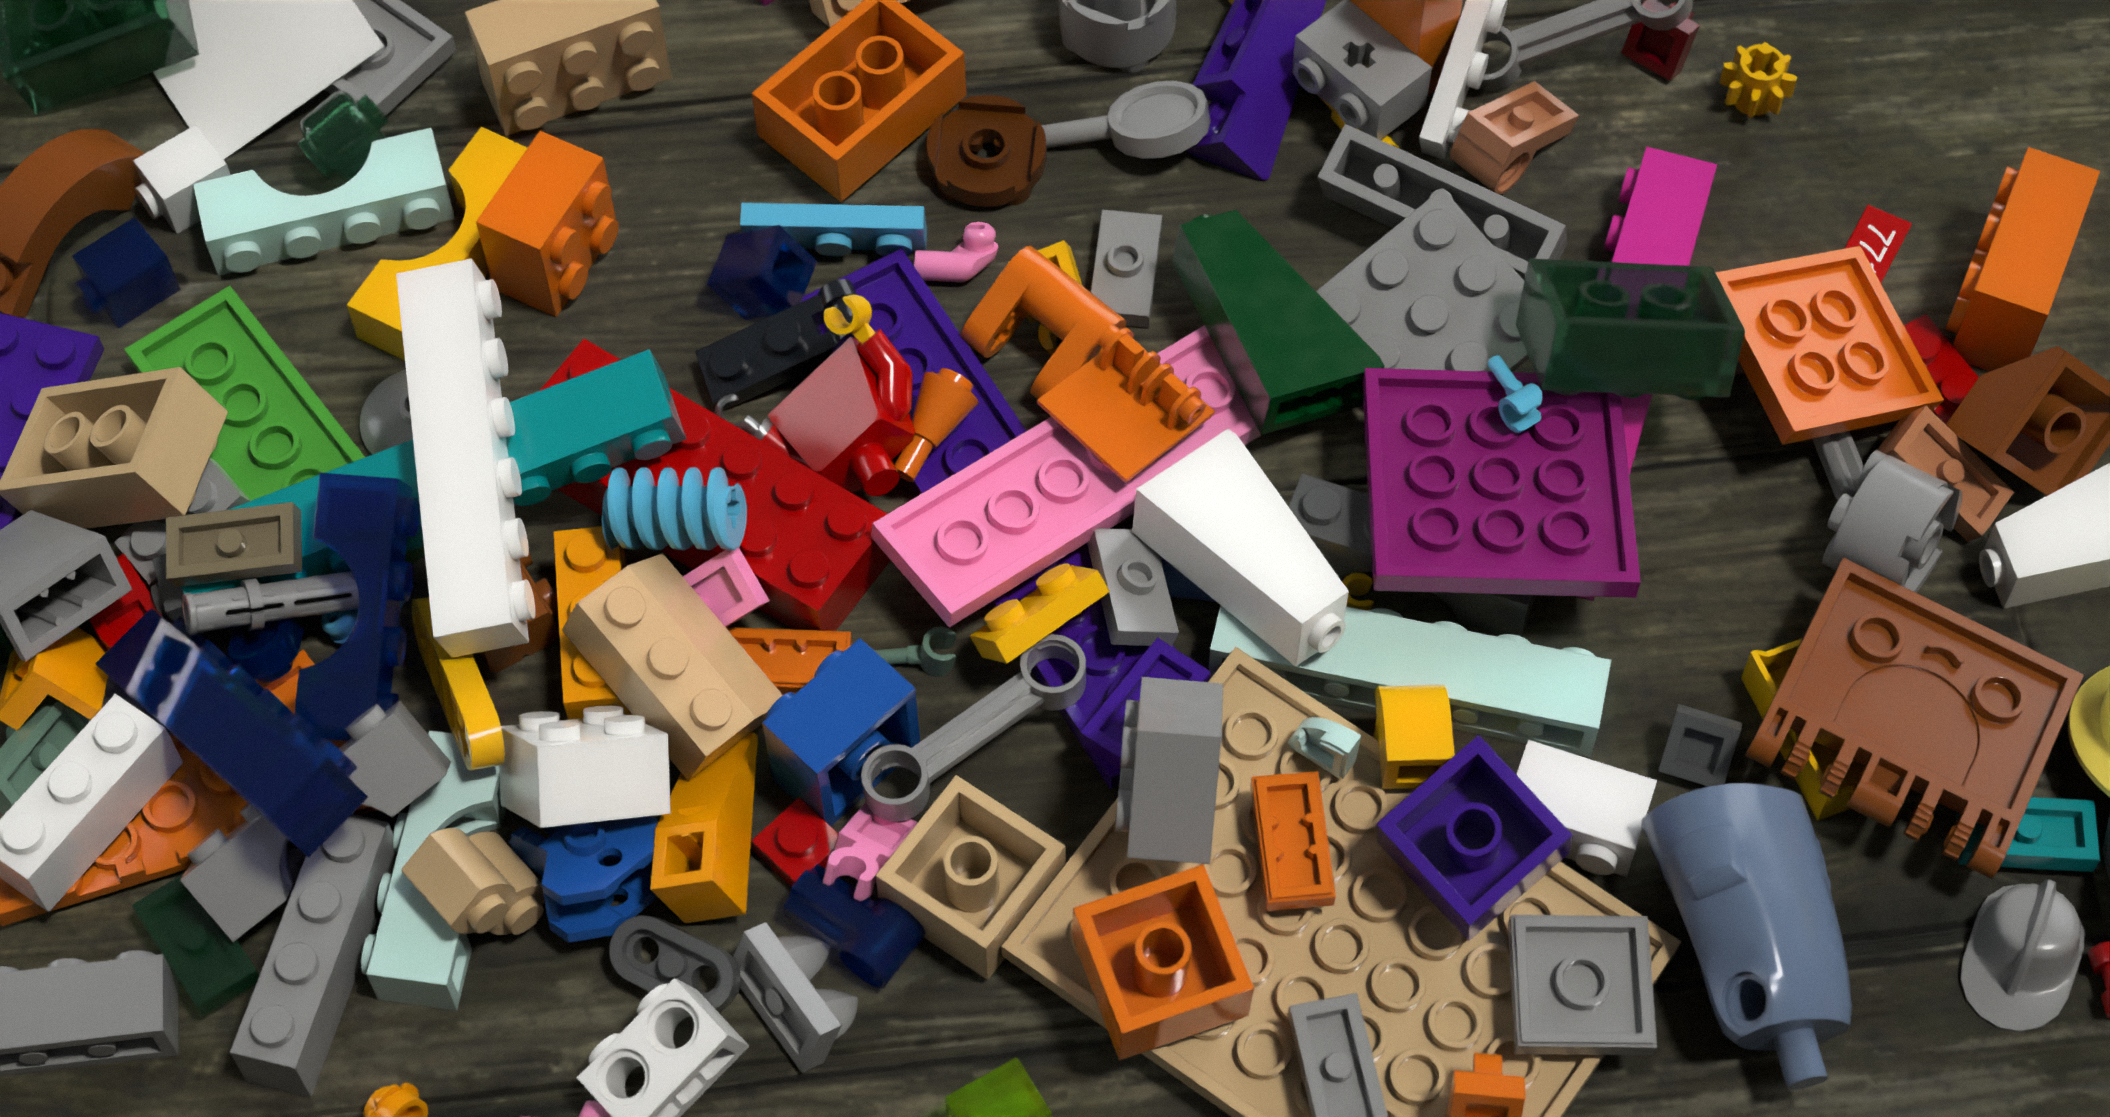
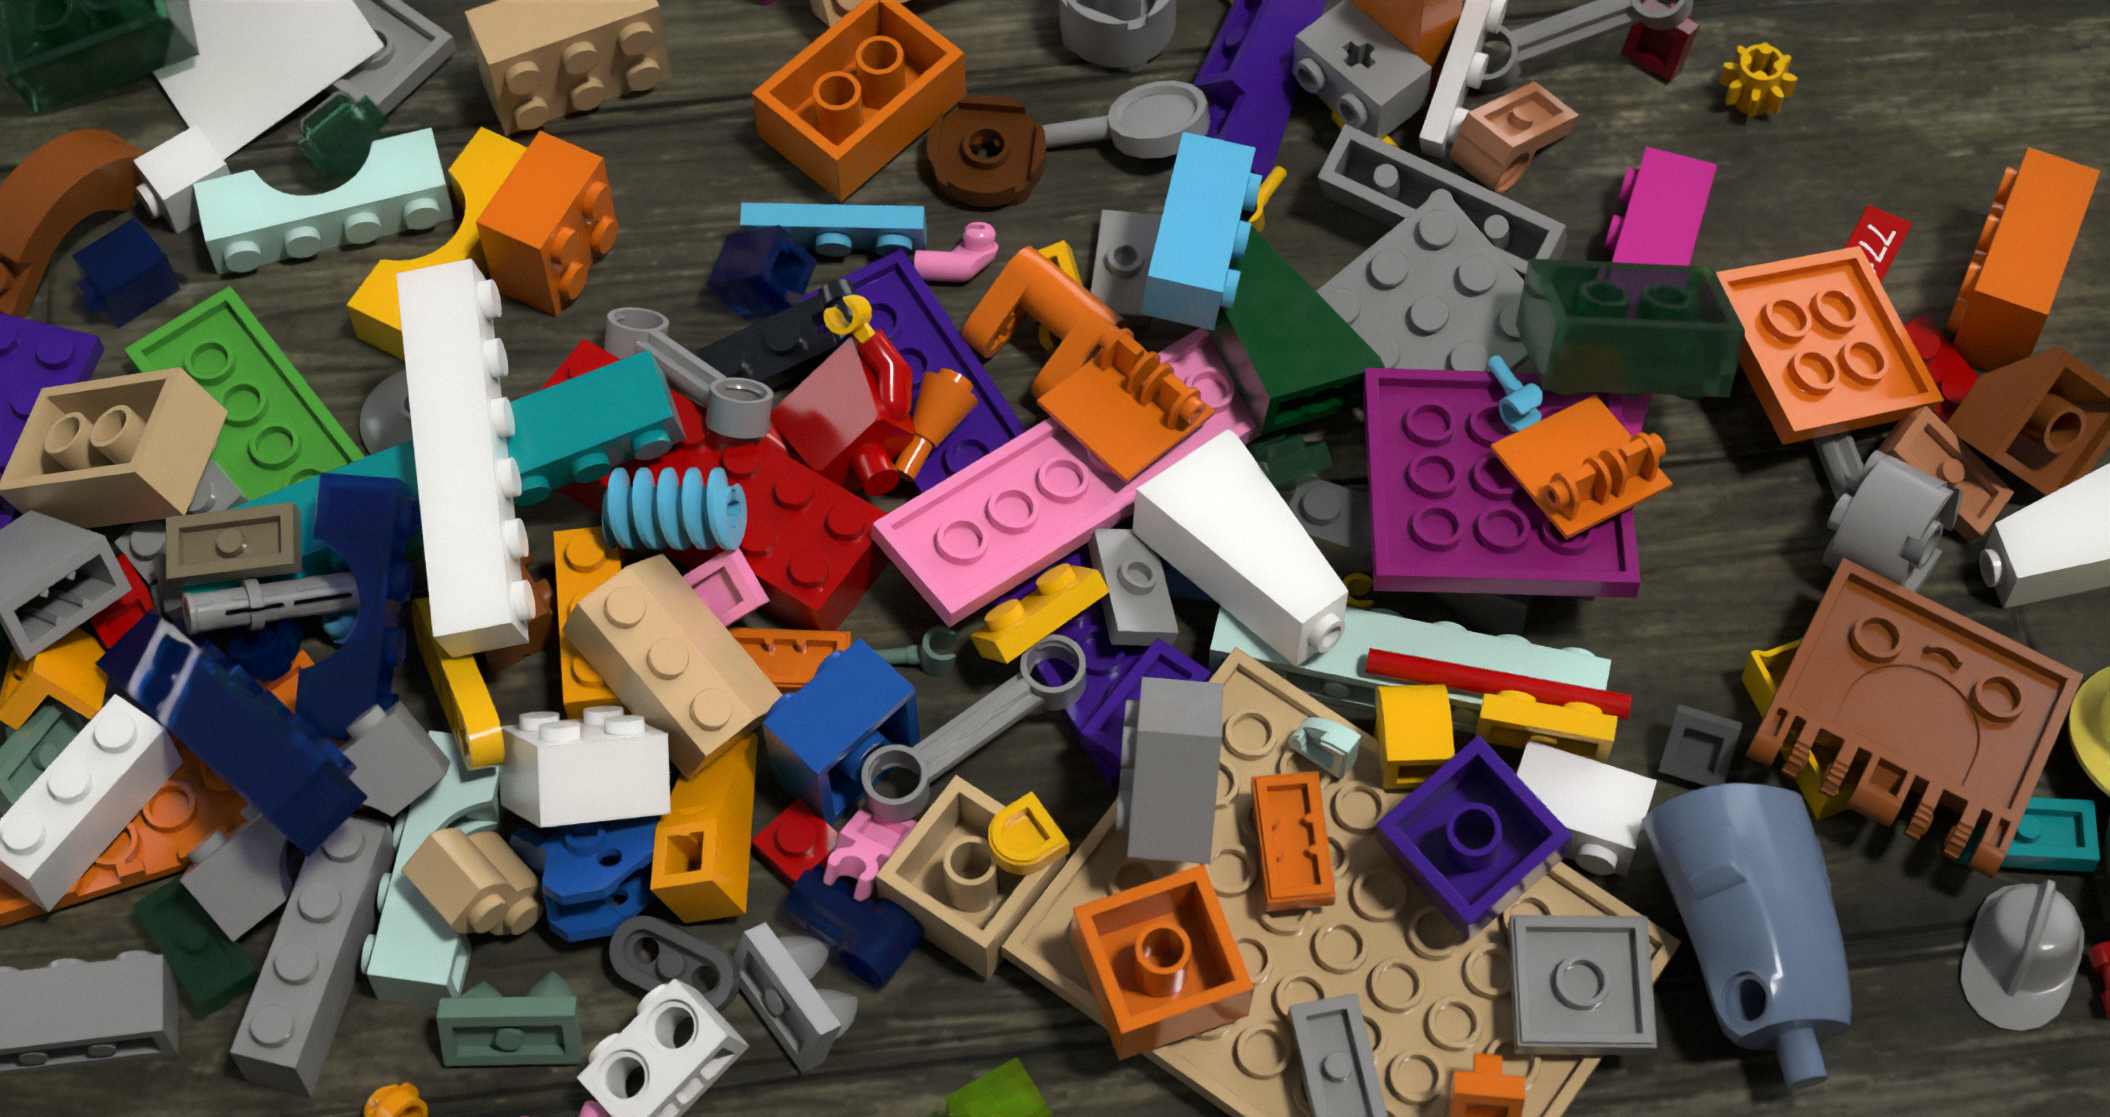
(512, 1030): none -> sand green tile
(733, 404): none -> light grey piece
(1025, 837): none -> yellow tile
(1201, 232): none -> medium azure brick
(1266, 189): none -> yellow hand
(1290, 457): none -> clear green plate
(1483, 680): none -> red bar
(1576, 727): none -> yellow plate
(1584, 465): none -> orange hinge

